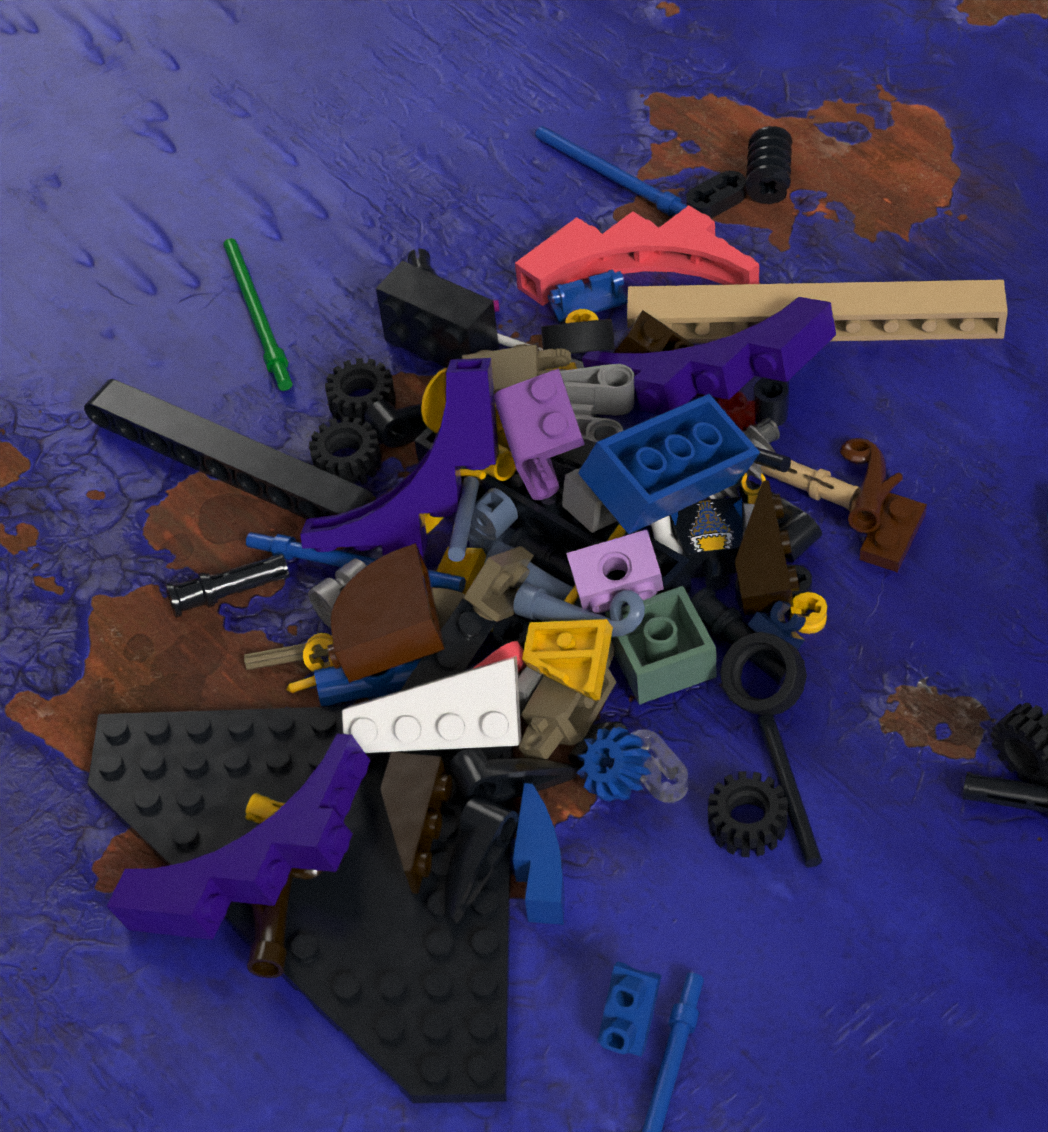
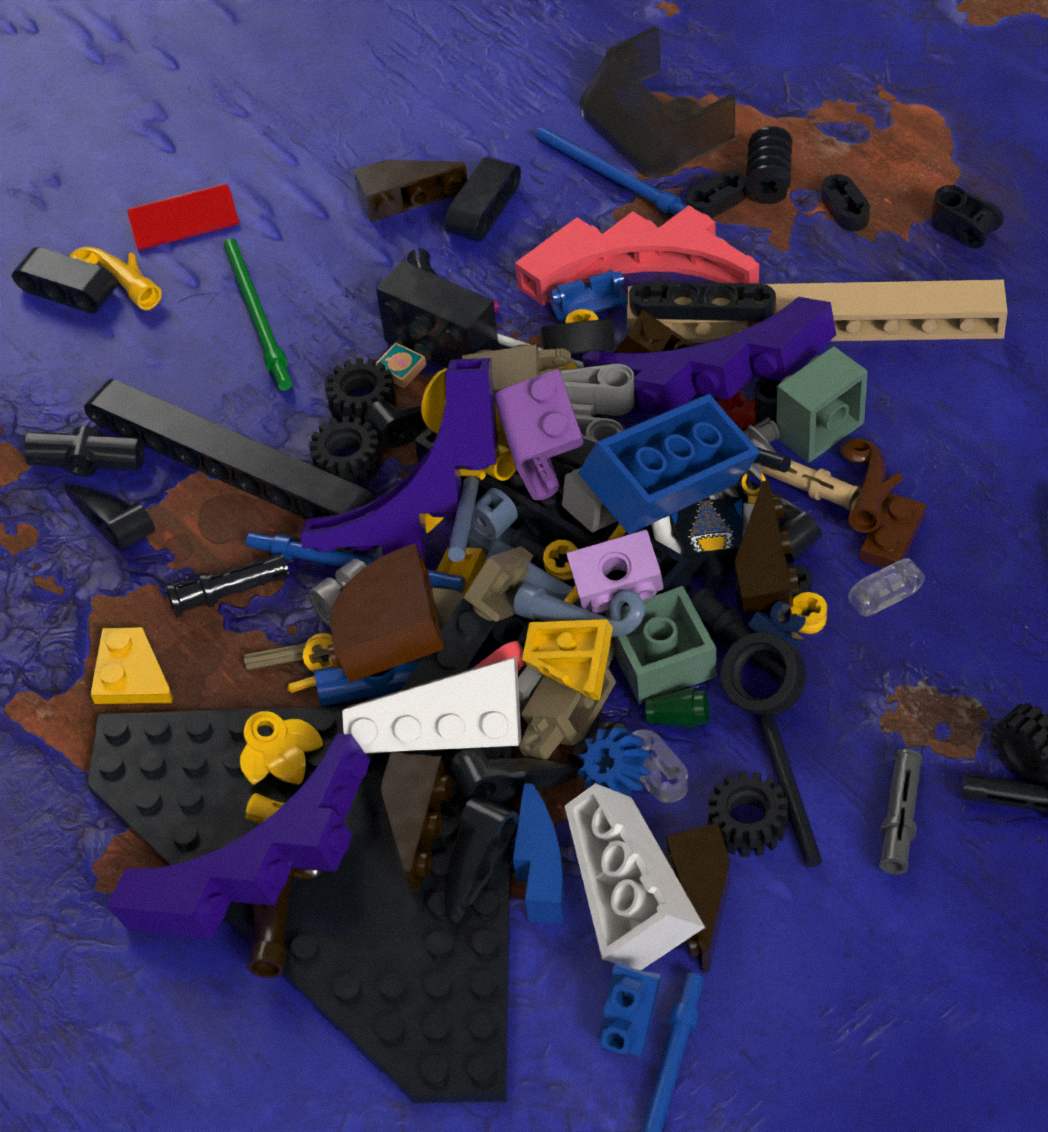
(64, 280): none -> black beam
(84, 451): none -> black piece
(113, 517): none -> black piece
(128, 670): none -> yellow wing
(139, 288): none -> yellow plant
(182, 216): none -> red slope
(279, 753): none -> yellow plate
(403, 364): none -> light nougat tile
(406, 184): none -> dark brown slope
(482, 198): none -> black beam
(553, 551): none -> yellow bush
(627, 880): none -> white wedge
(641, 128): none -> clear smoke windscreen
(679, 709): none -> dark green cone
(702, 295): none -> black beam
(704, 873): none -> dark brown slope
(821, 403): none -> sand green brick
(852, 199): none -> black beam
(886, 587): none -> clear beam
(896, 851): none -> dark grey pin
(962, 216): none -> black piece

